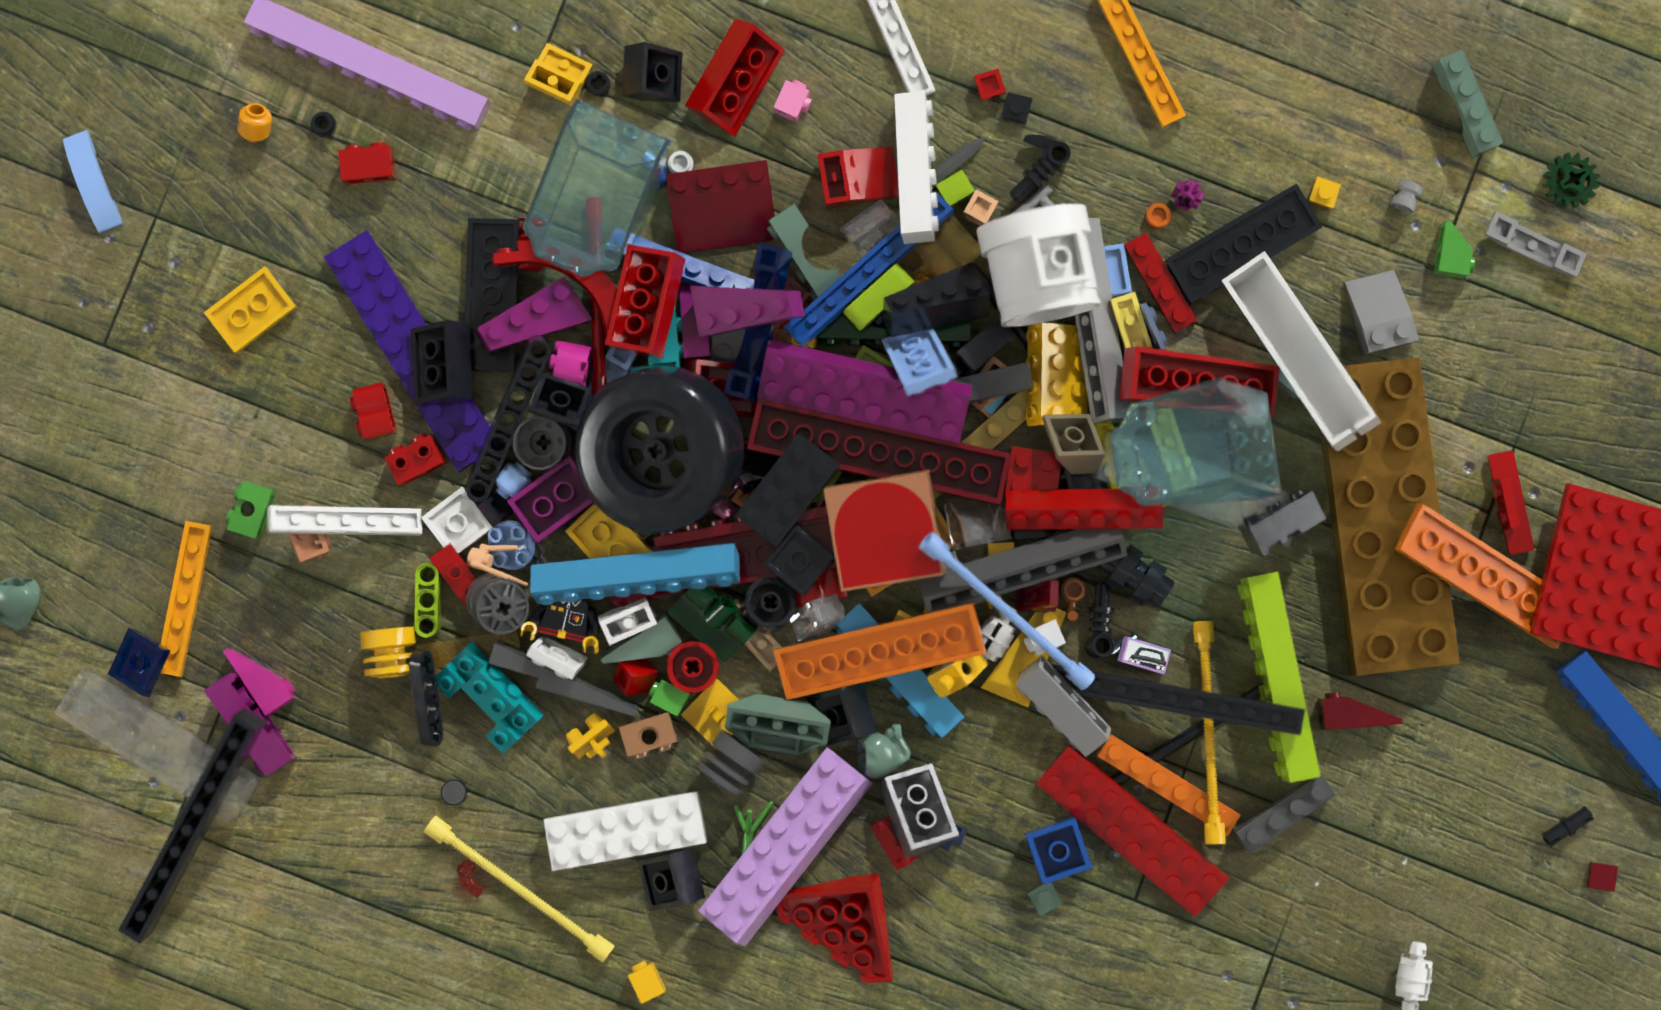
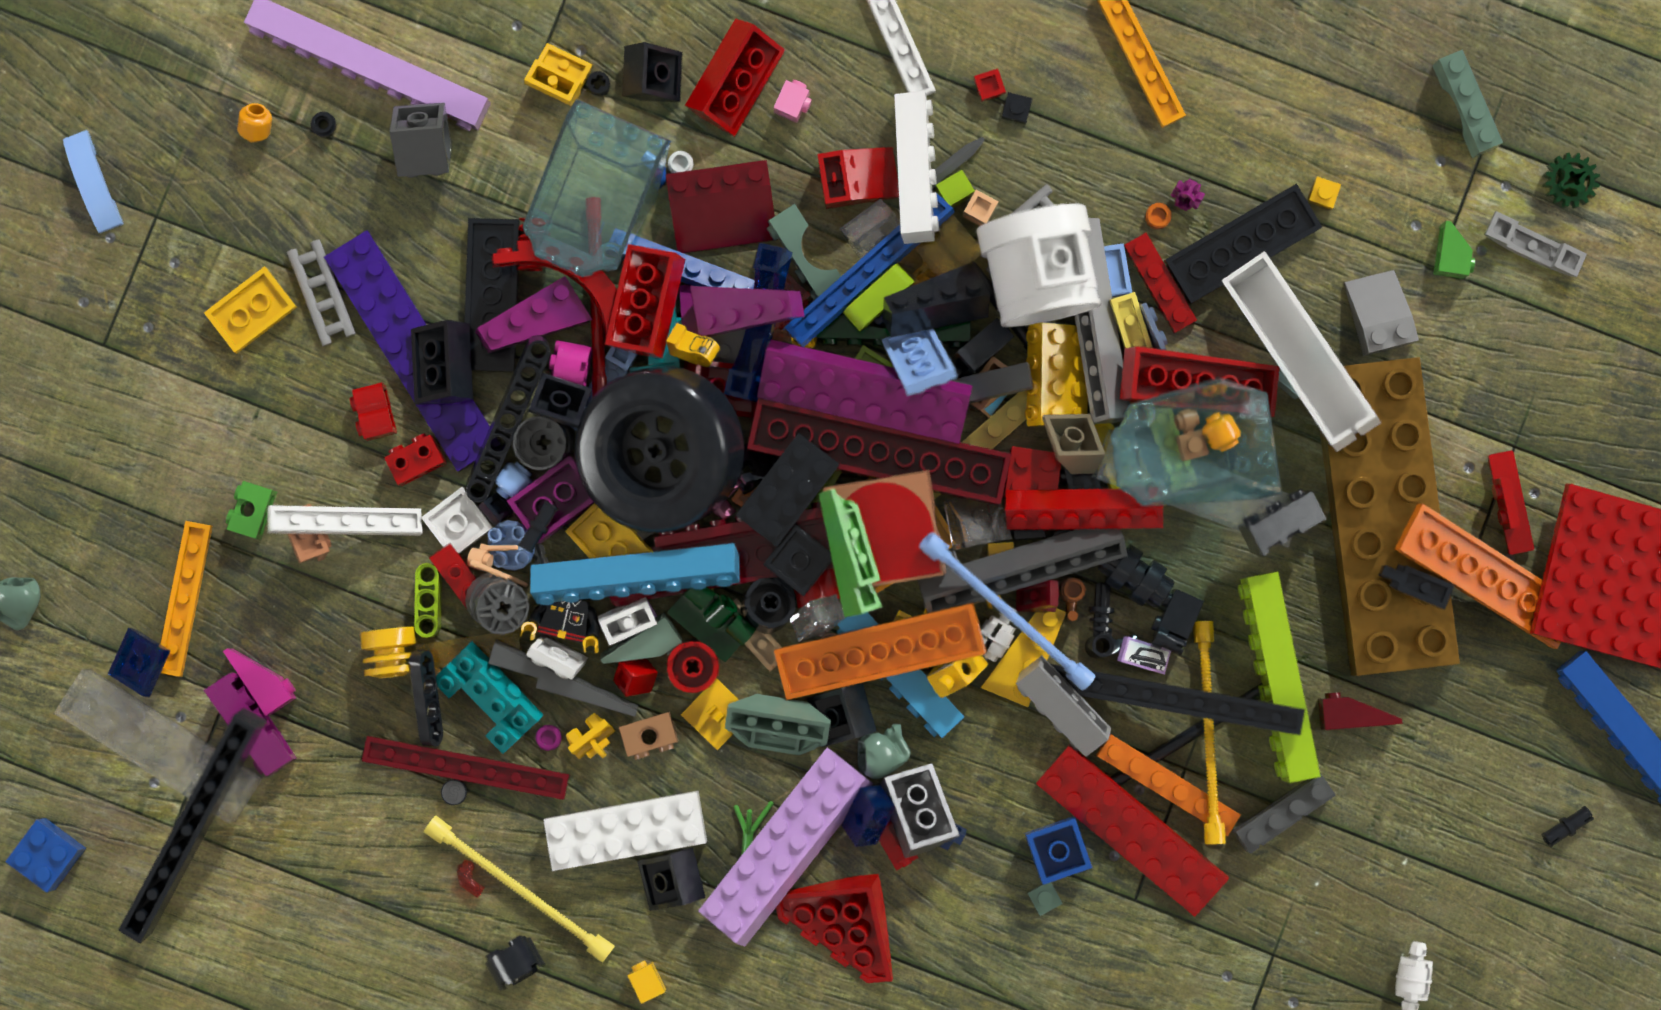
(45, 854): none -> blue brick
(306, 287): none -> light grey bar
(367, 163): red brick -> none
(421, 139): none -> dark grey brick
(465, 767): none -> dark red plate
(514, 962): none -> black brick
(538, 526): none -> black pin
(548, 737): none -> magenta tile
(668, 697): bright green brick -> none
(691, 347): none -> yellow leg
(730, 763): dark grey wheel -> none
(850, 554): none -> bright green wedge
(868, 816): none -> clear blue brick
(1046, 166): black piece -> none
(1051, 632): white brick -> none
(1176, 621): none -> black hinge
(1191, 443): none -> medium nougat plate
(1221, 431): none -> light orange head
(1407, 195): light grey wheel -> none
(1418, 585): none -> black hinge
(1602, 876): dark red tile -> none

